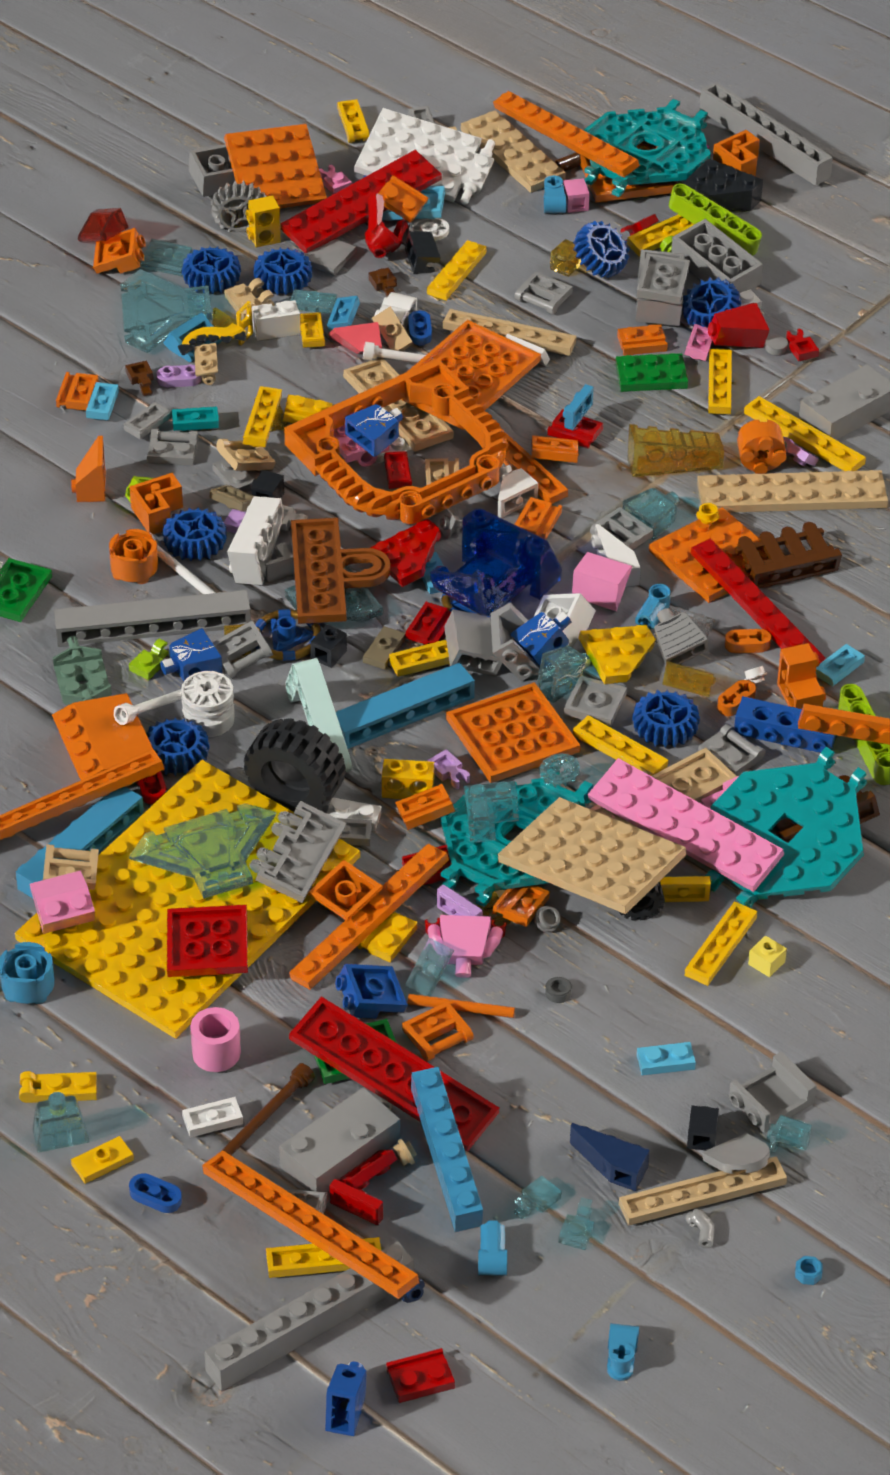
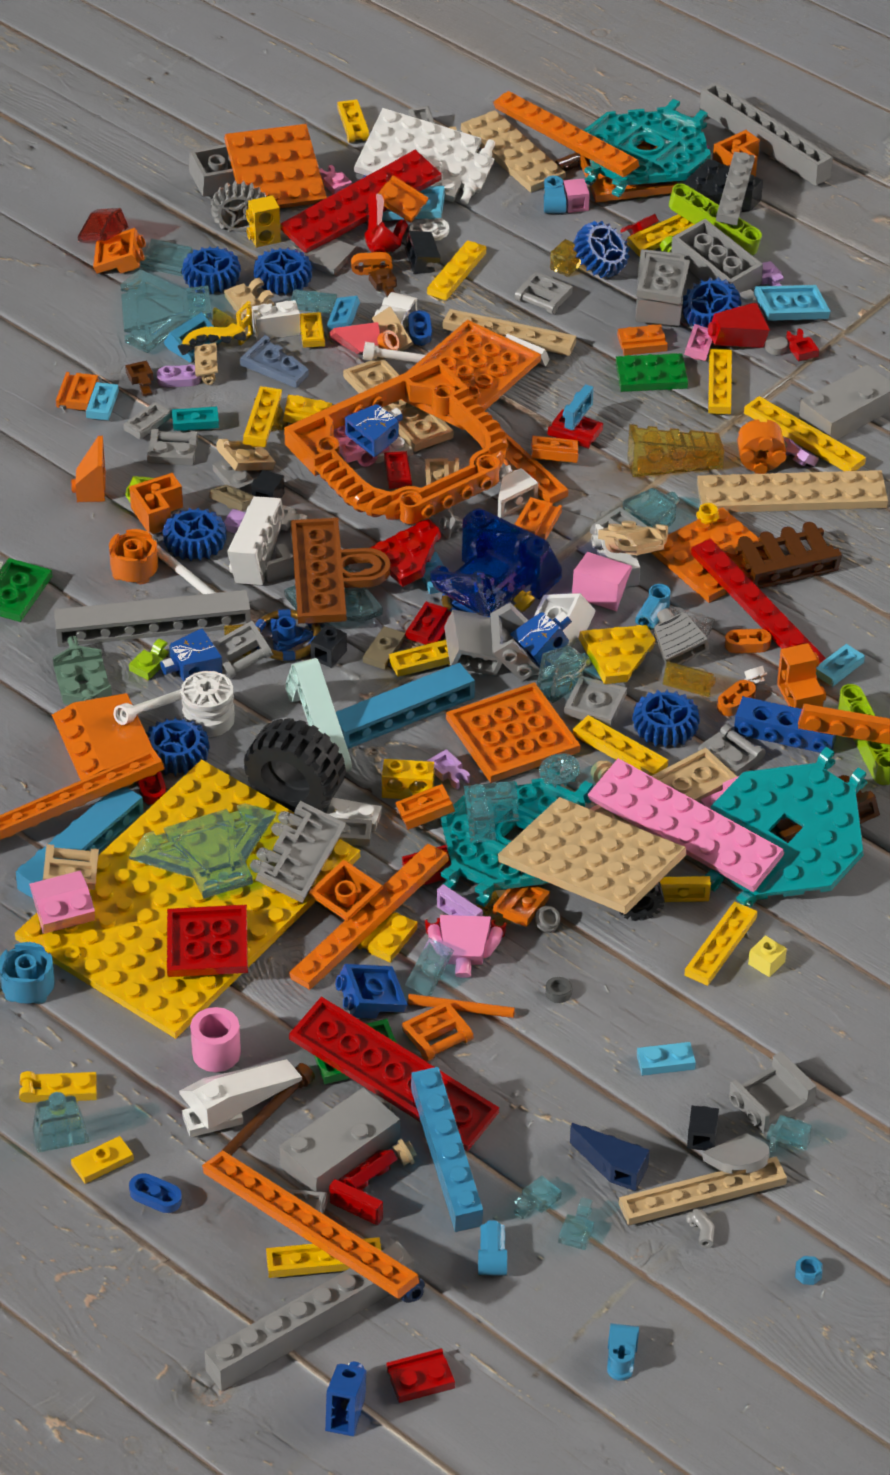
(231, 1093): none -> white wedge
(274, 363): none -> sand blue wing
(371, 262): none -> orange beam
(388, 340): none -> orange tile
(523, 600): none -> yellow plate
(599, 770): none -> tan plate
(633, 539): none -> tan plate
(735, 188): none -> light grey plate
(771, 274): none -> lavender plate
(791, 302): none -> medium azure plate

